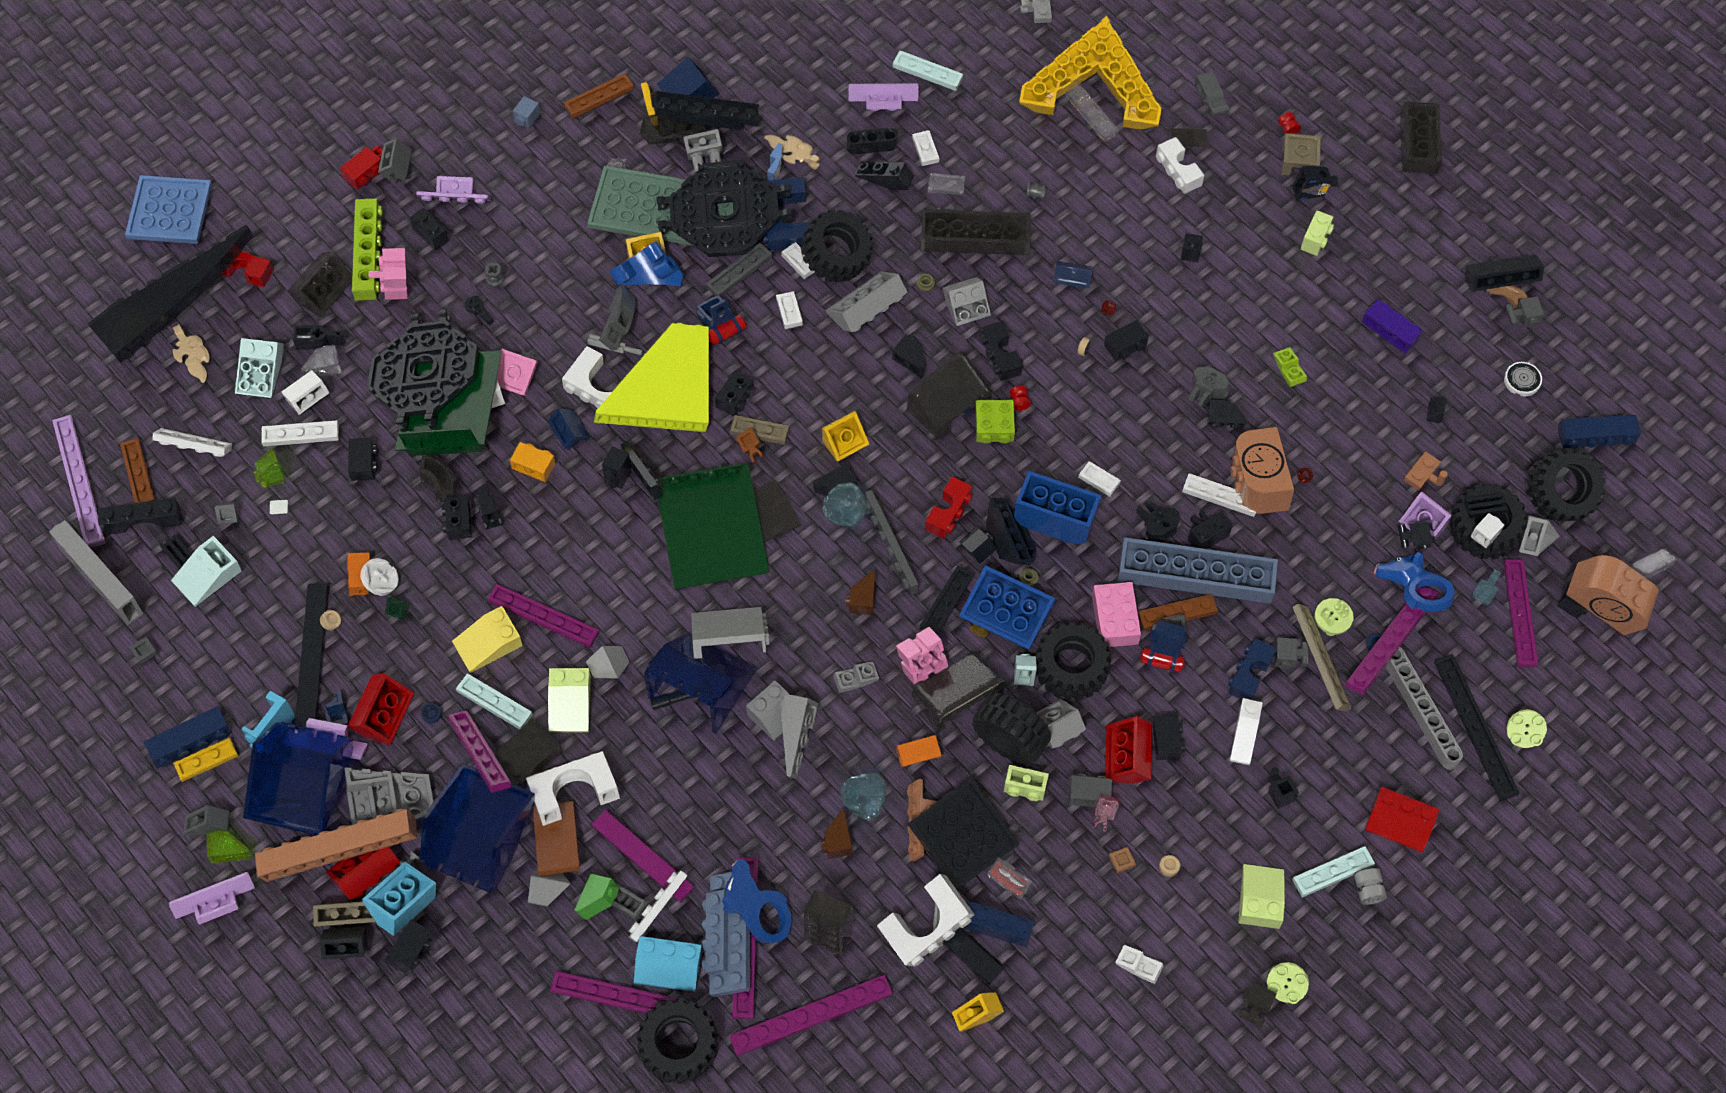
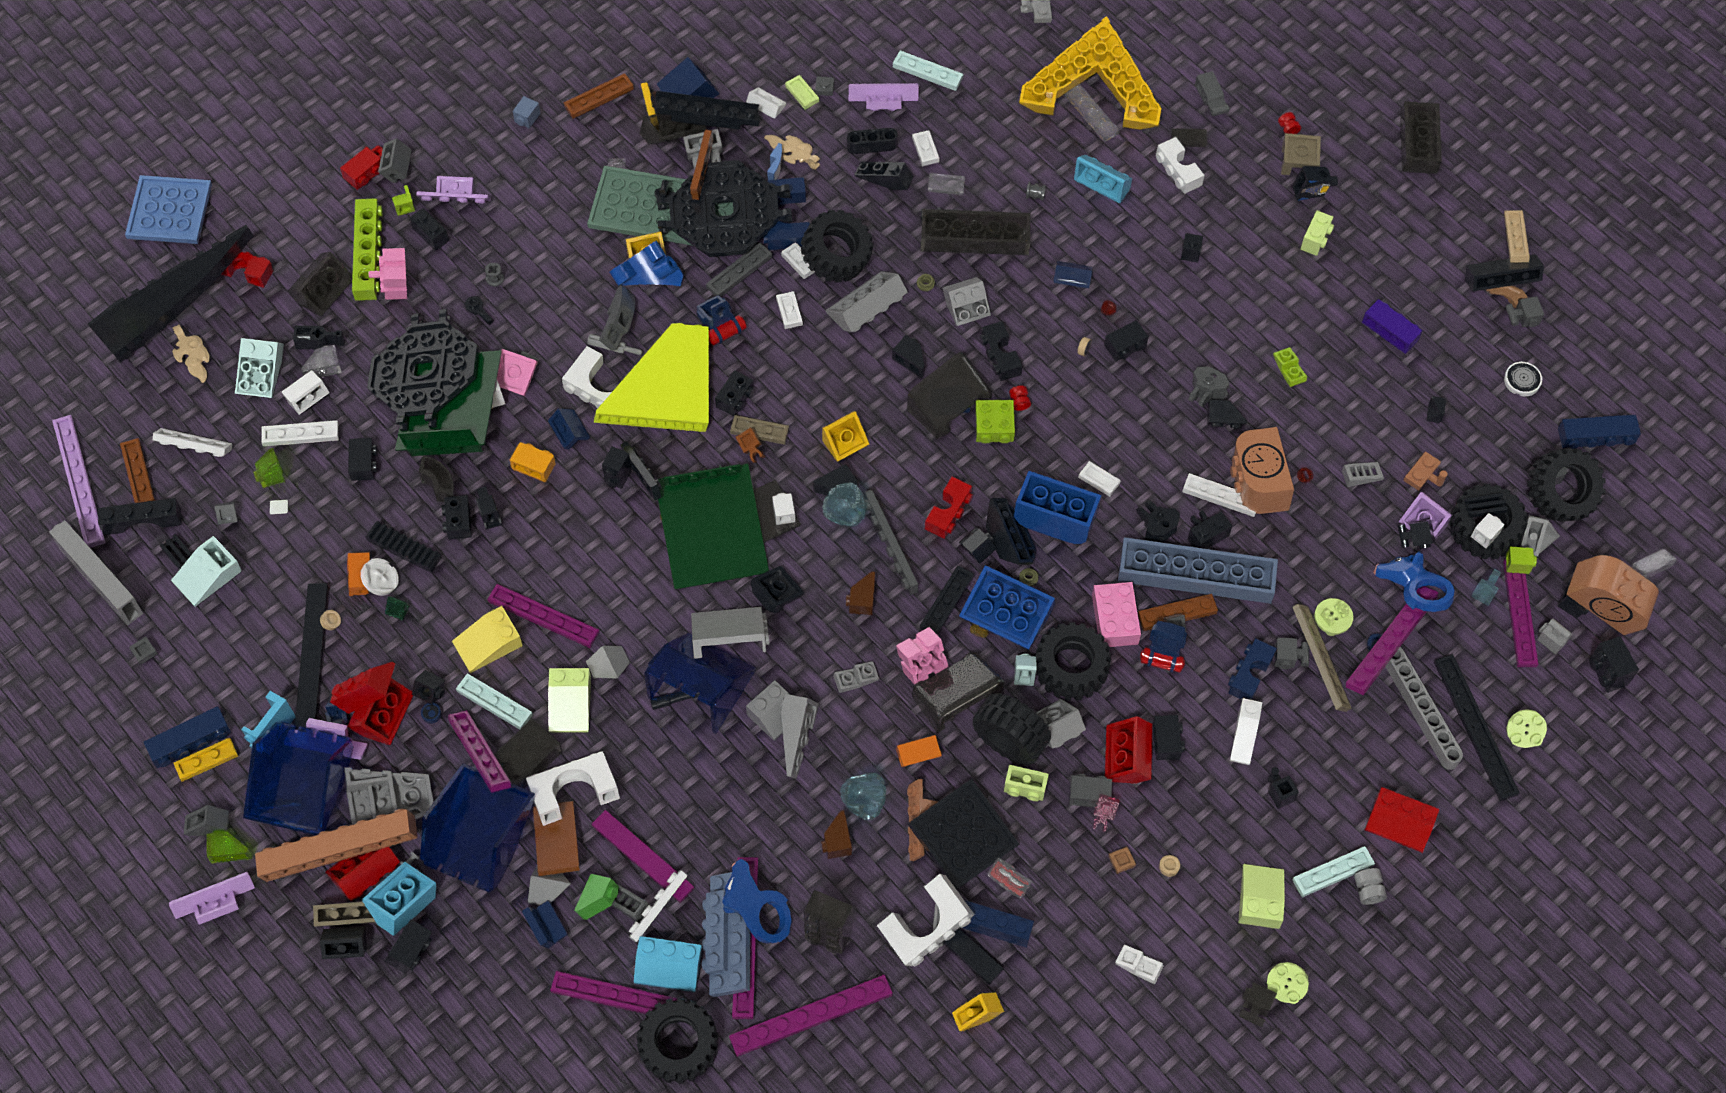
(363, 688): none -> red slope
(403, 203): none -> lime panel
(403, 547): none -> black gear
(428, 687): none -> black brick
(545, 924): none -> dark blue panel
(663, 190): none -> black plate
(701, 164): none -> dark orange tile
(768, 103): none -> white slope
(775, 589): none -> black slope
(783, 508): none -> white brick
(802, 92): none -> yellowish green tile
(824, 86): none -> dark grey plate
(1102, 178): none -> medium azure slope
(1358, 480): none -> light grey slope
(1516, 236): none -> tan tile
(1520, 560): none -> lime brick
(1554, 636): none -> light grey brick
(1613, 664): none -> black brick

